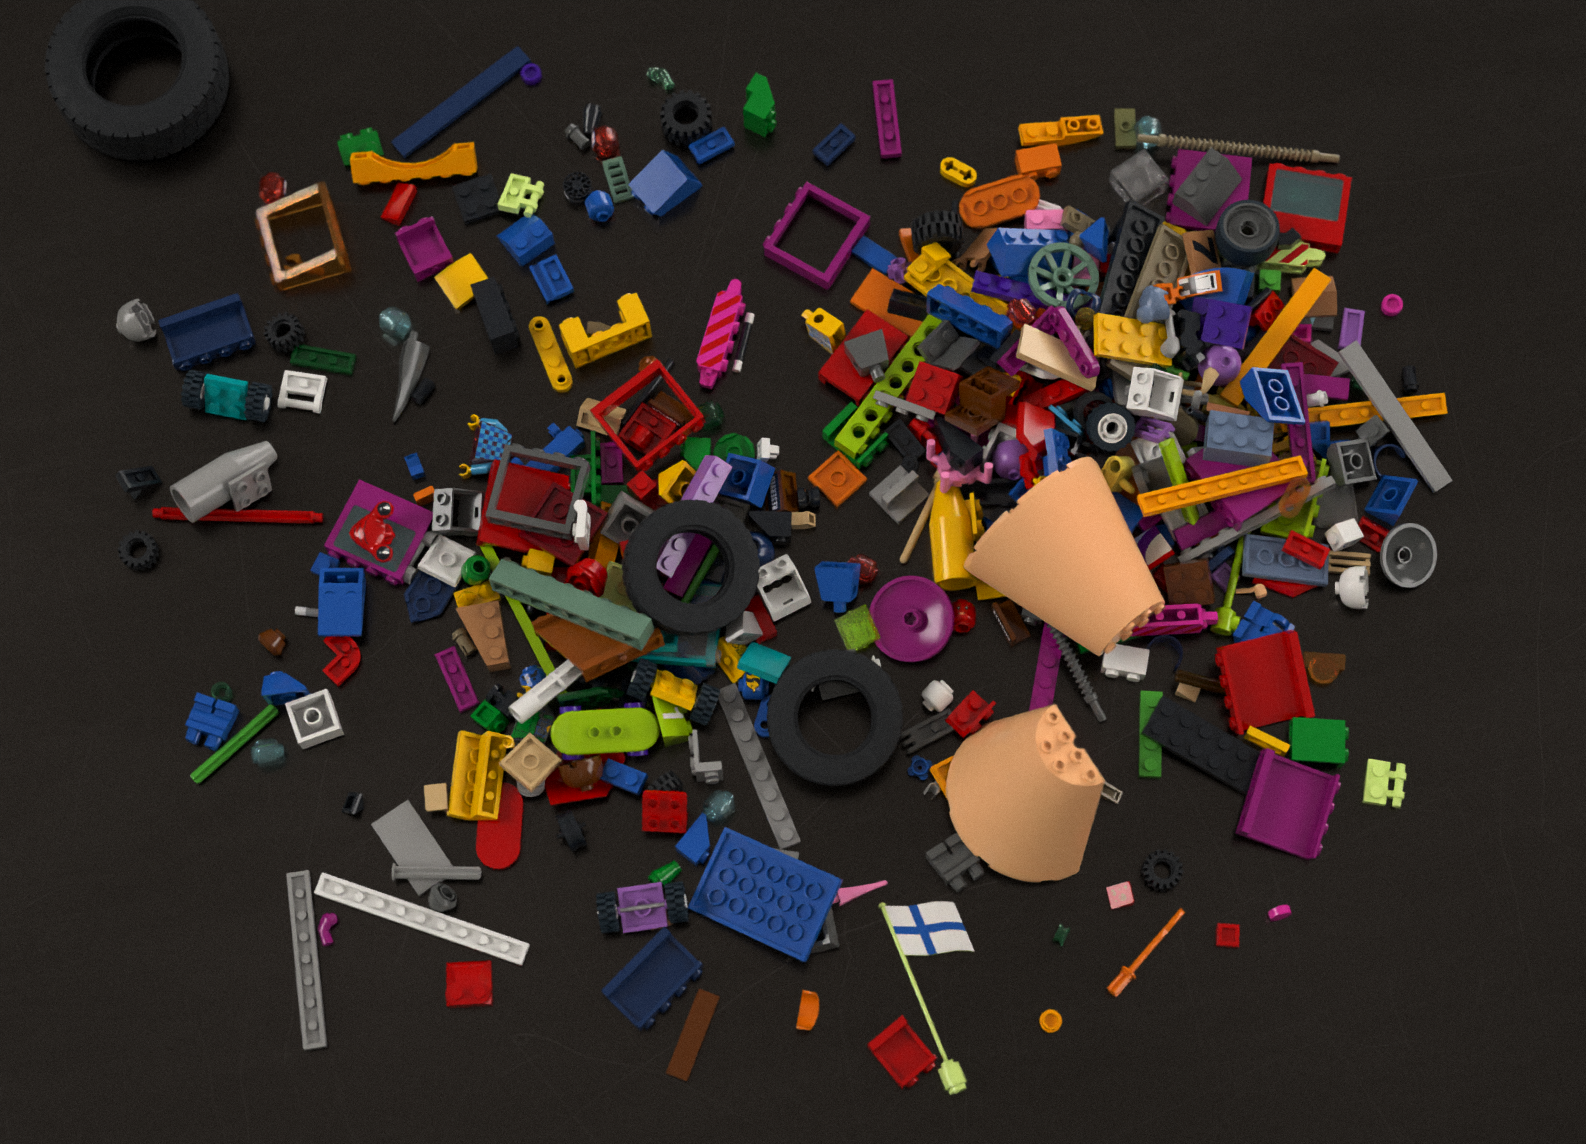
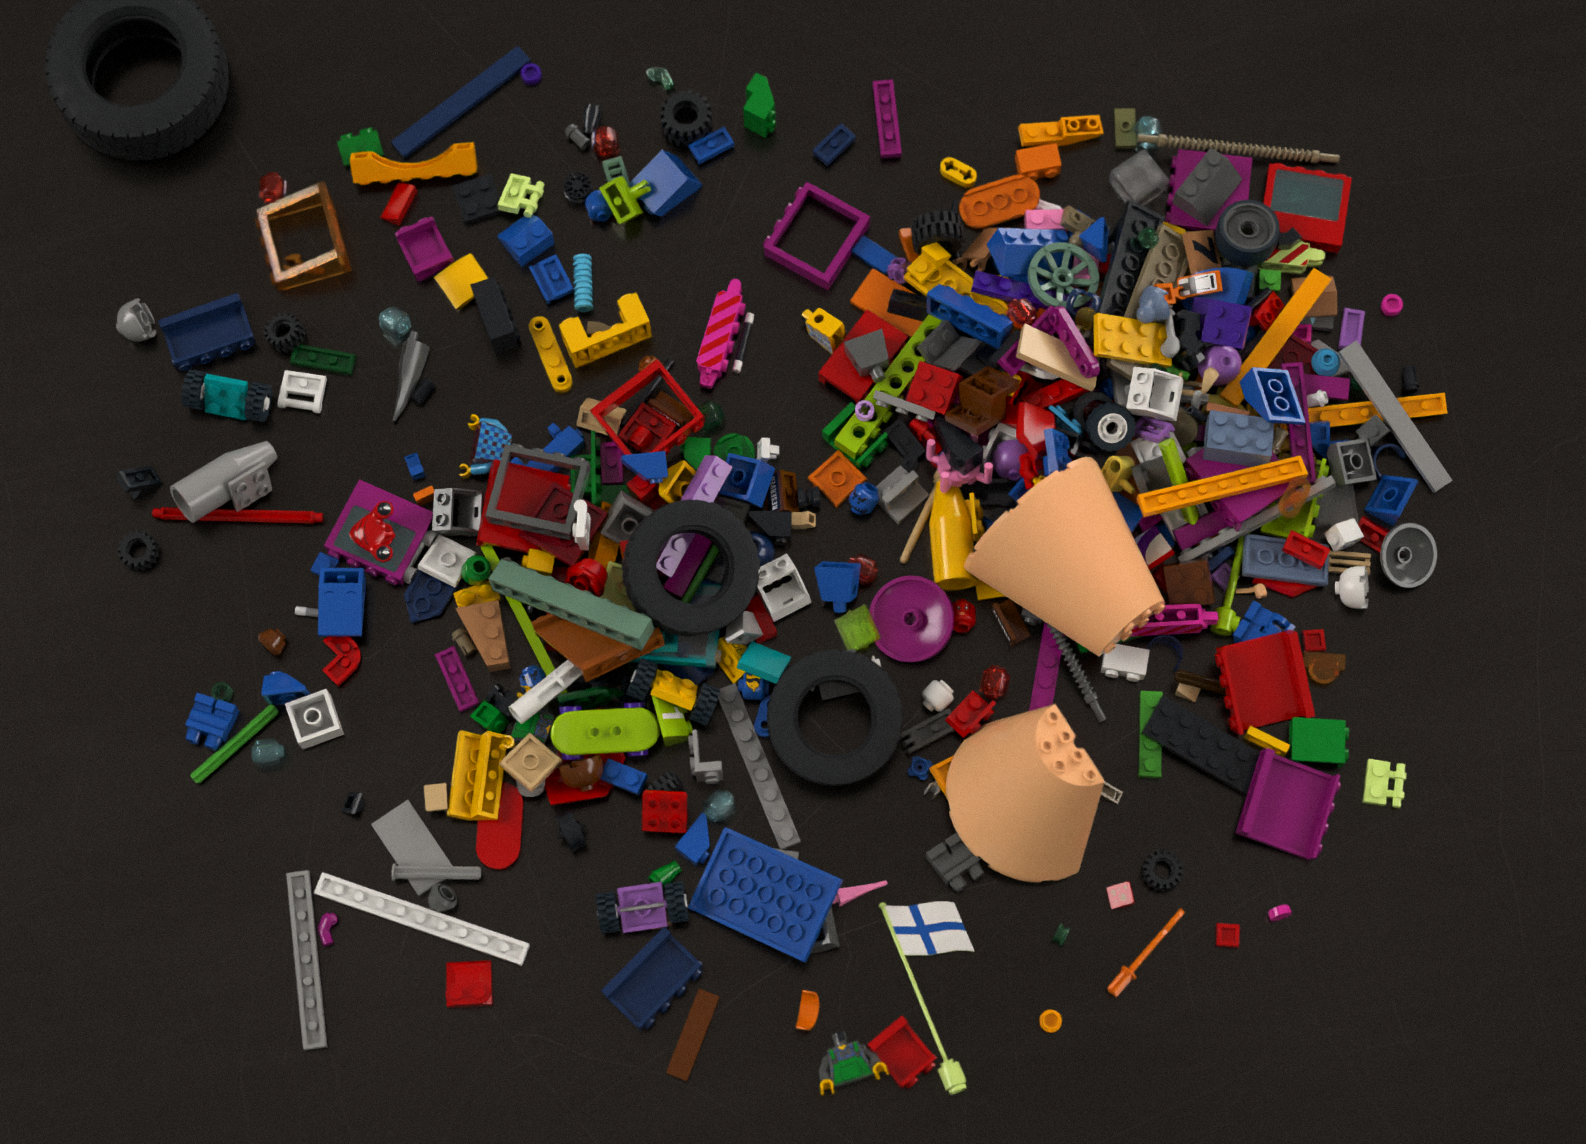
(583, 282): none -> medium azure piece
(623, 199): none -> lime brick
(647, 466): none -> blue slope
(848, 1064): none -> torso
(863, 498): none -> blue head
(867, 404): none -> lavender bush
(994, 681): none -> clear red head
(1148, 243): none -> clear green bush
(1278, 438): none -> dark tan pin
(1313, 640): none -> red tile
(1325, 362): none -> dark azure cone

